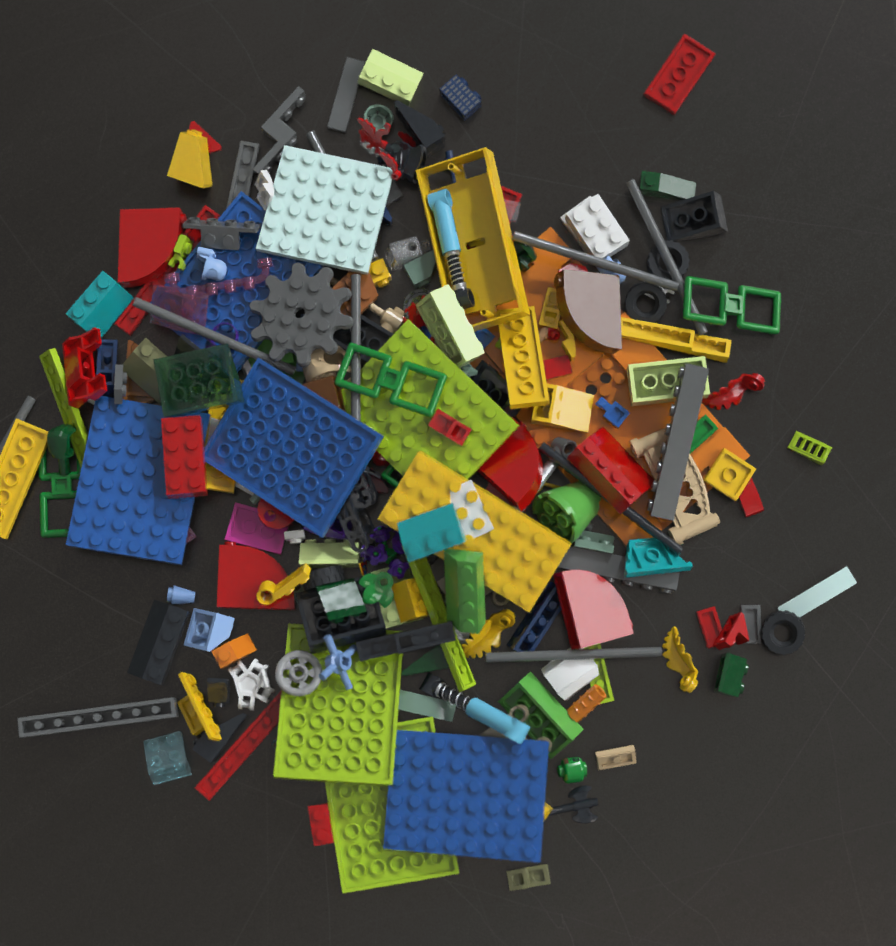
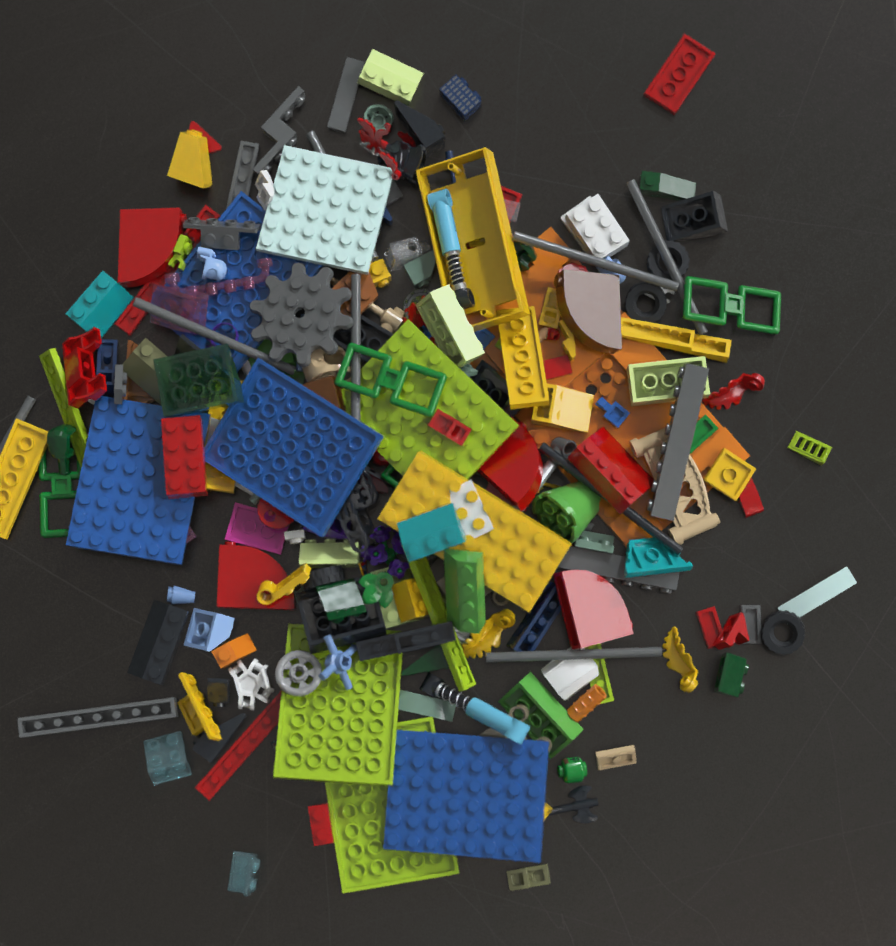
(242, 872): none -> clear light blue bracket

